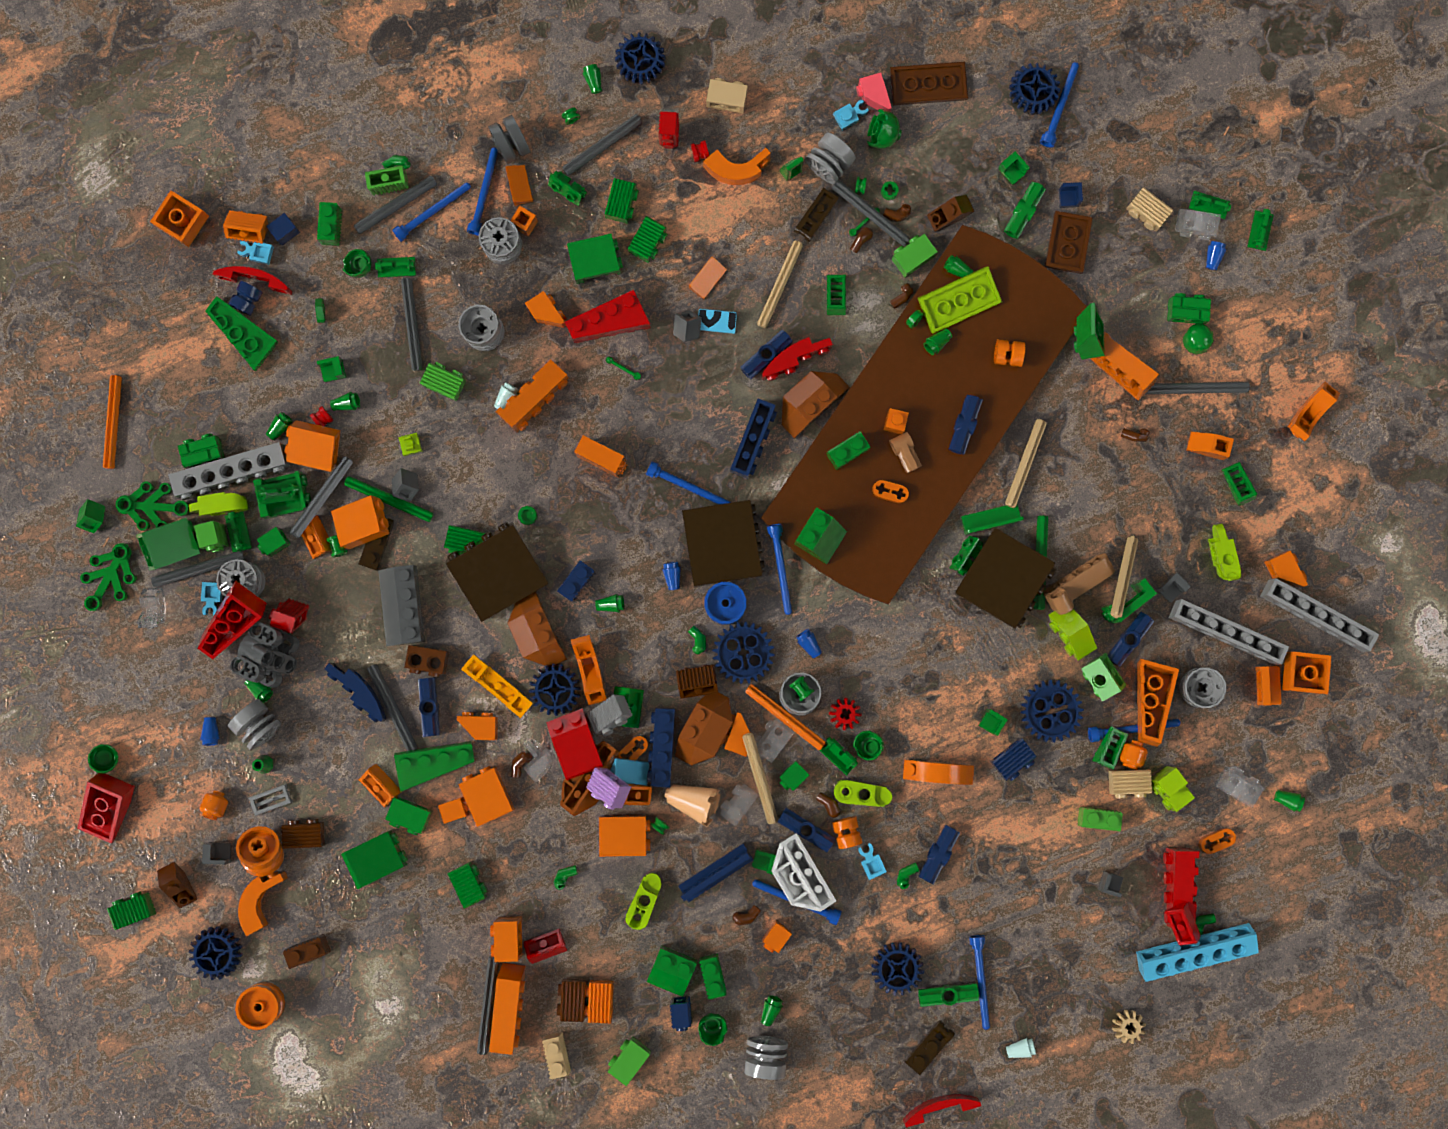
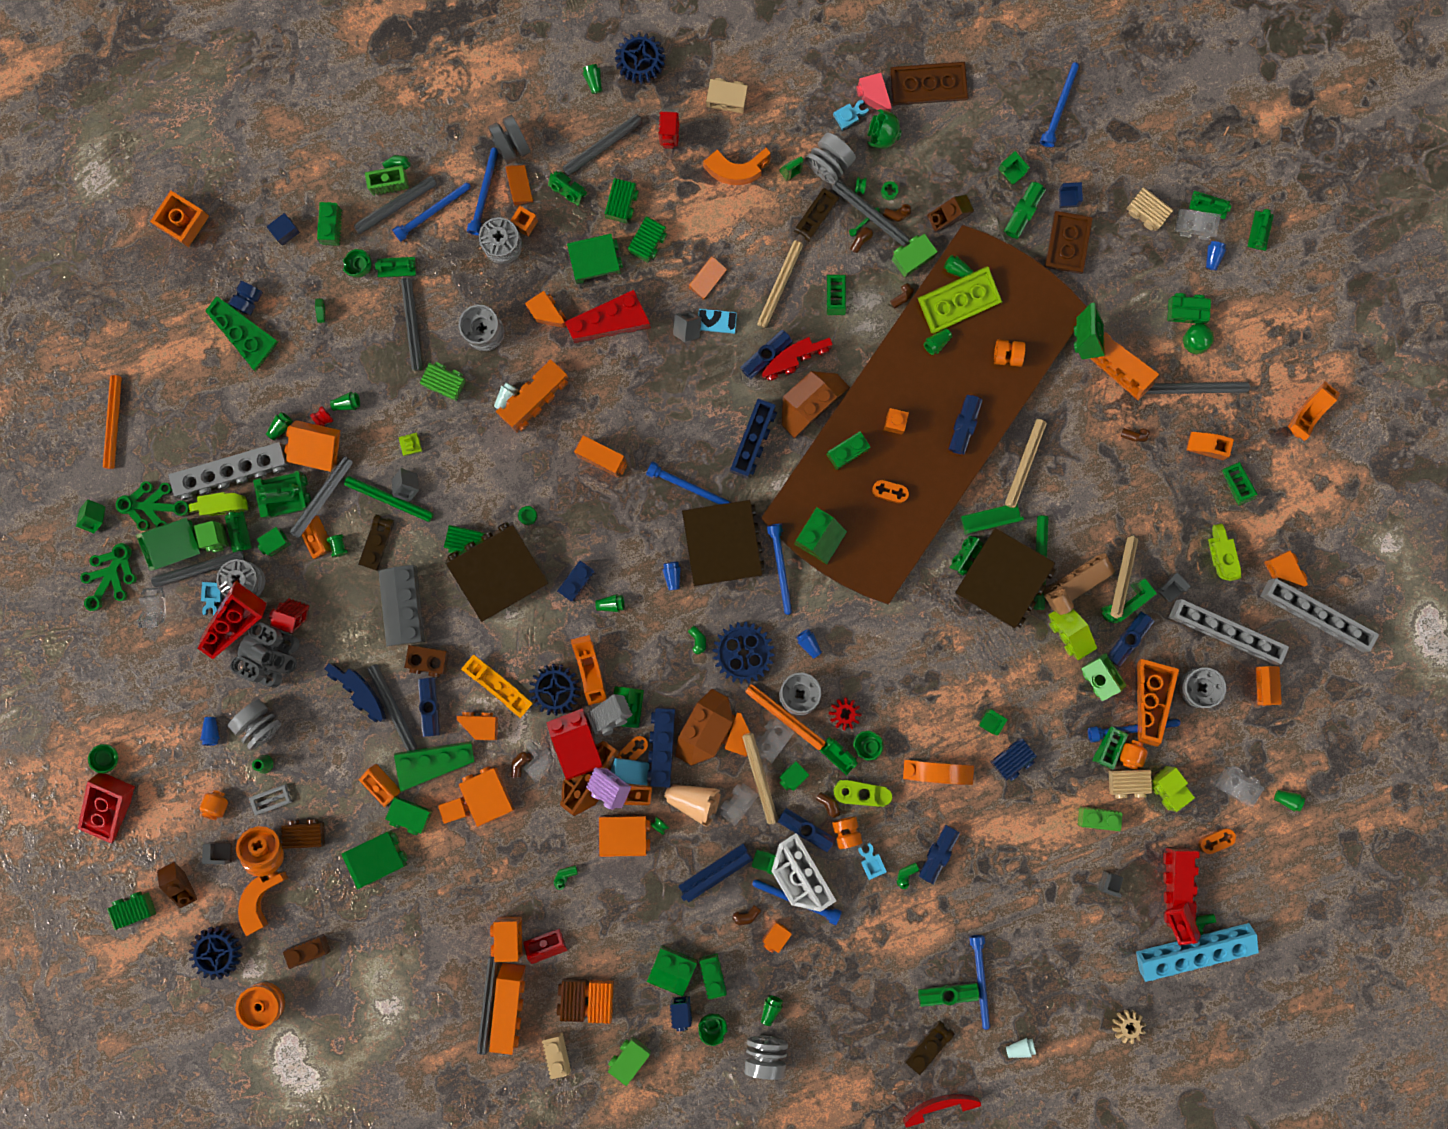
(200, 451): green brick -> none
(231, 274): red slope -> none
(245, 226): orange brick -> none
(258, 252): medium azure plate -> none
(259, 690): green cone -> none
(332, 369): green panel -> none
(360, 522): orange brick -> none
(467, 884): green brick -> none
(534, 632): dark orange wedge -> none
(571, 116): green bush -> none
(636, 376): green hinge -> none
(649, 886): lime piece -> none
(697, 681): reddish brown brick -> none
(699, 151): red wheel -> none
(719, 593): blue wheel -> none
(801, 688): green bush -> none
(903, 962): dark blue gear -> none
(904, 448): medium nougat piece -> none
(914, 319): green tile -> none
(1018, 88): dark blue gear -> none
(1046, 694): dark blue gear -> none
(1306, 673): orange brick -> none

